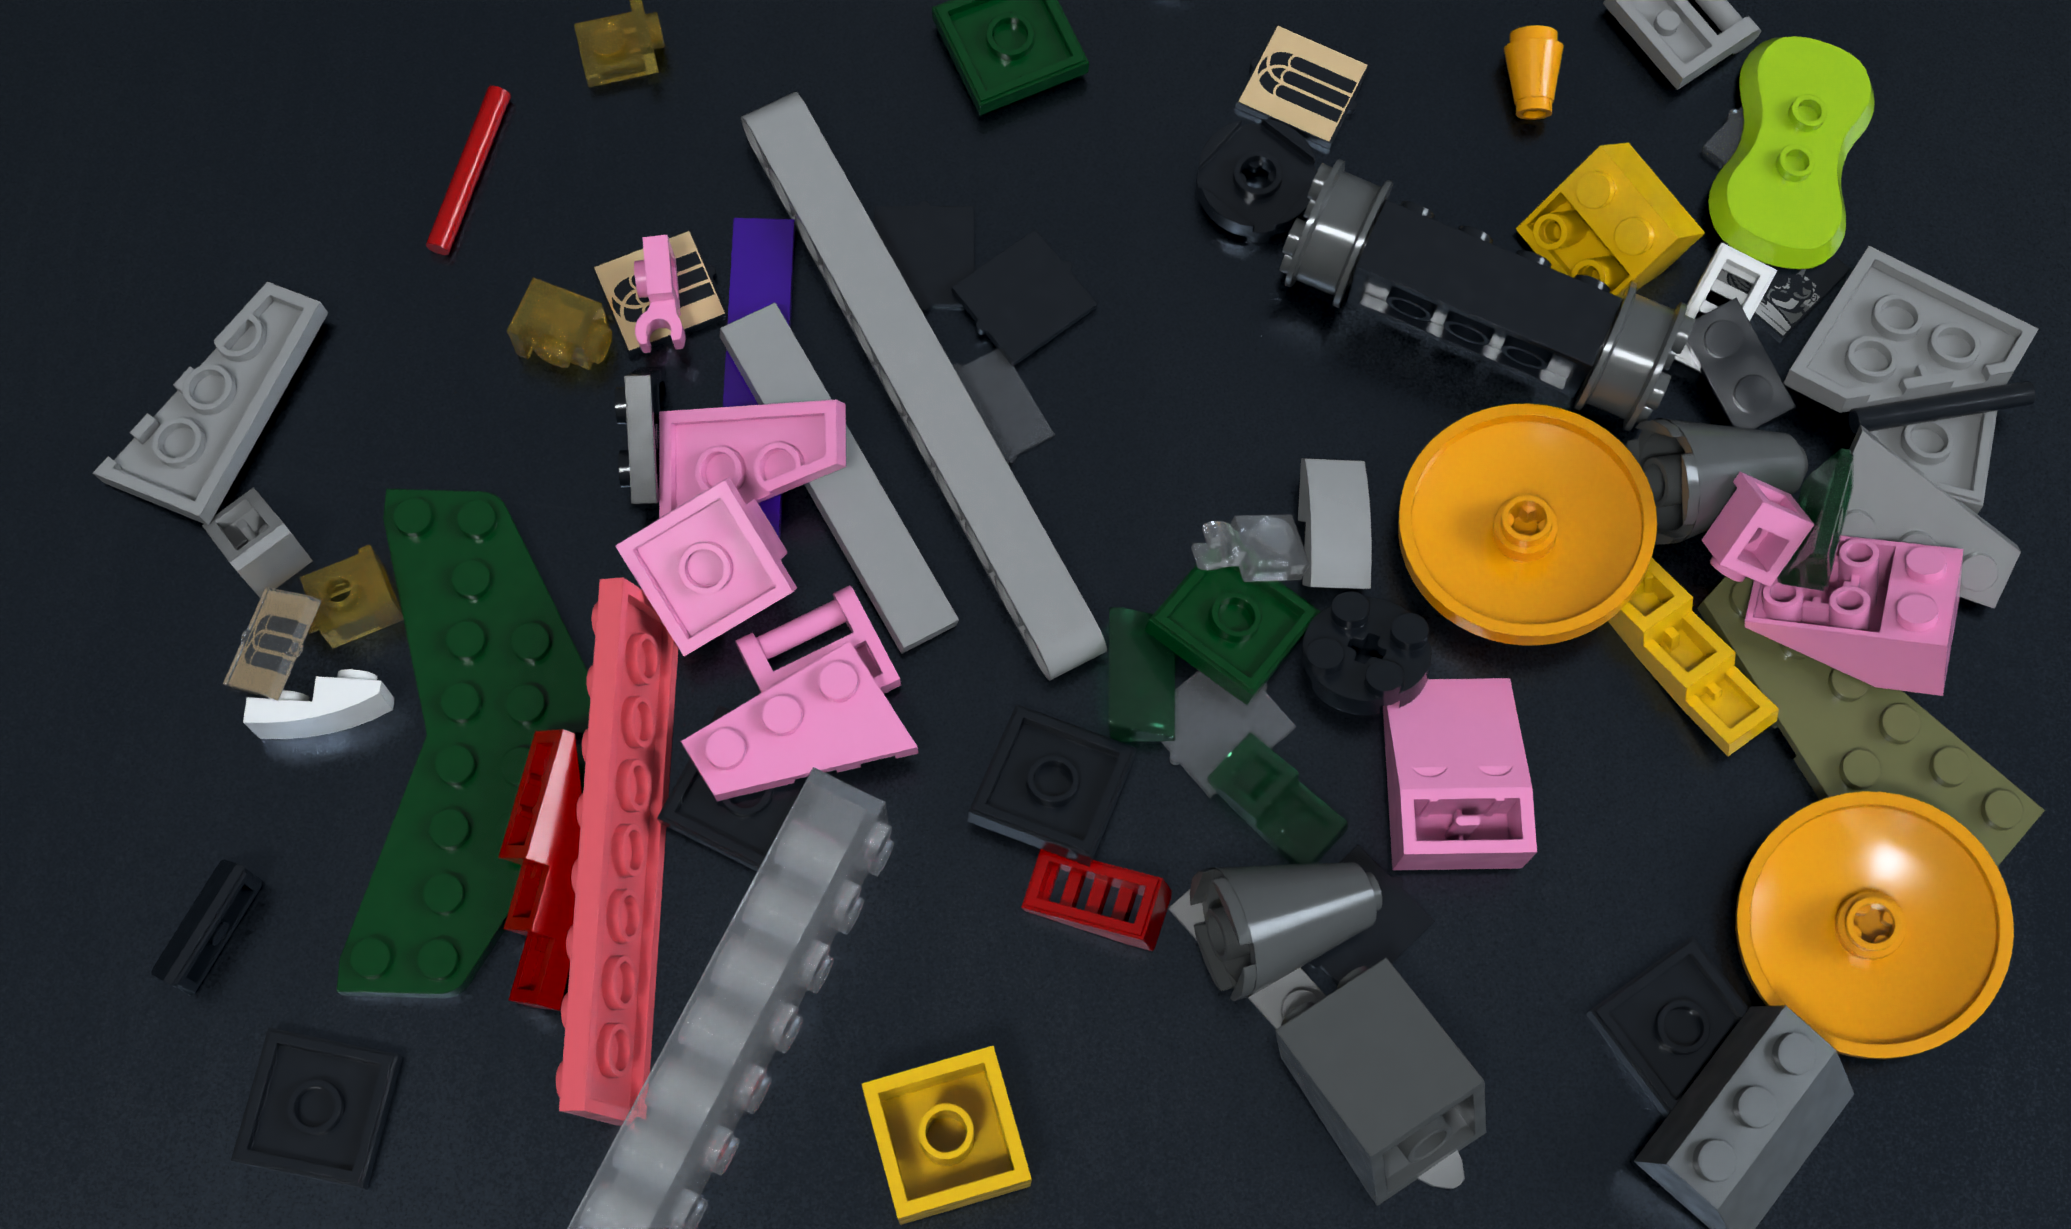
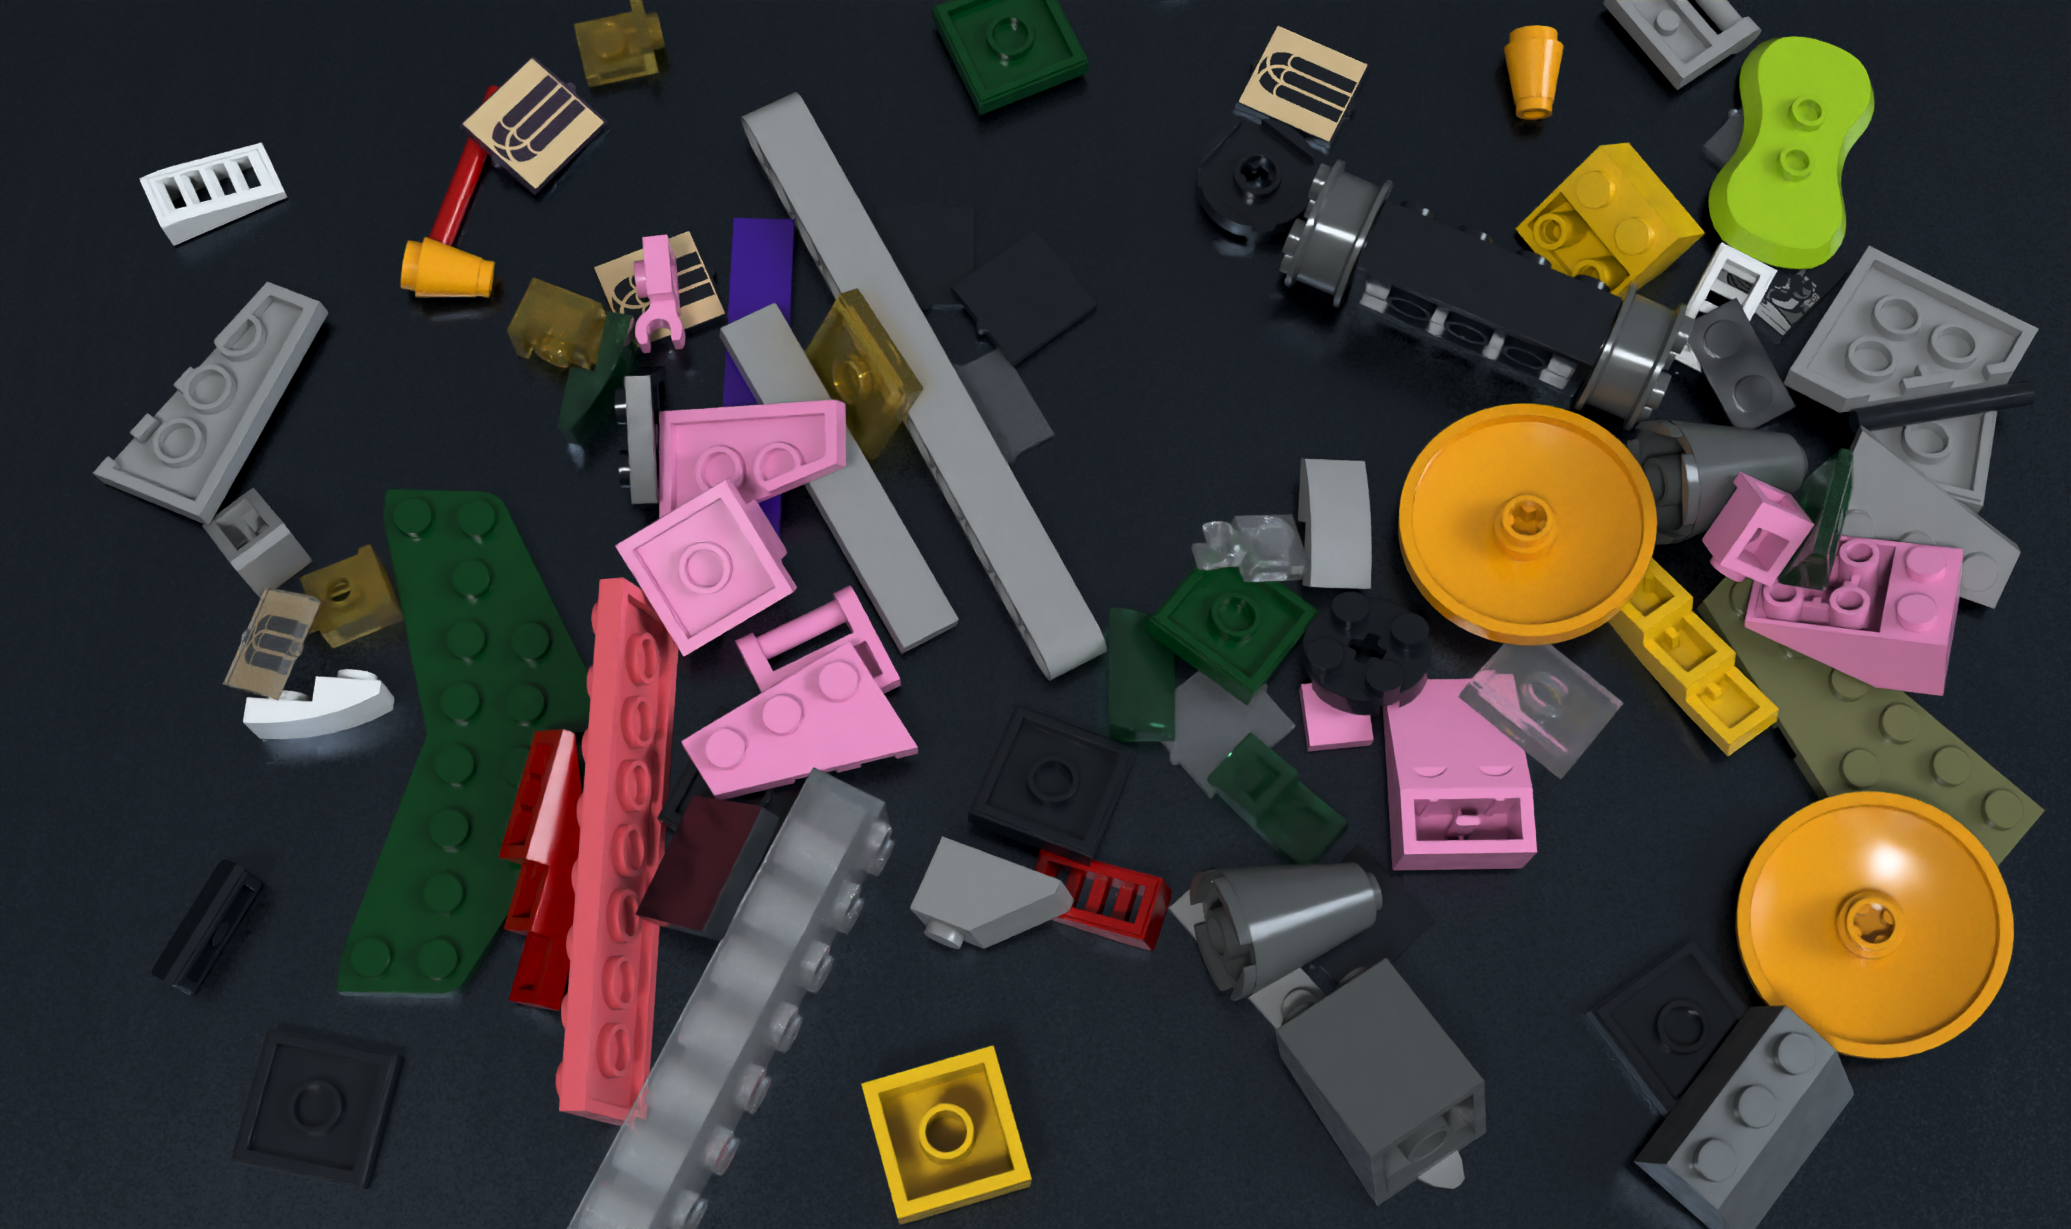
(187, 178): none -> white slope
(445, 271): none -> light orange cone
(533, 125): none -> piece
(592, 393): none -> clear green slope
(708, 867): none -> tile
(863, 371): none -> clear yellow plate
(983, 897): none -> light grey slope
(1330, 727): none -> bright pink tile
(1541, 703): none -> clear tile

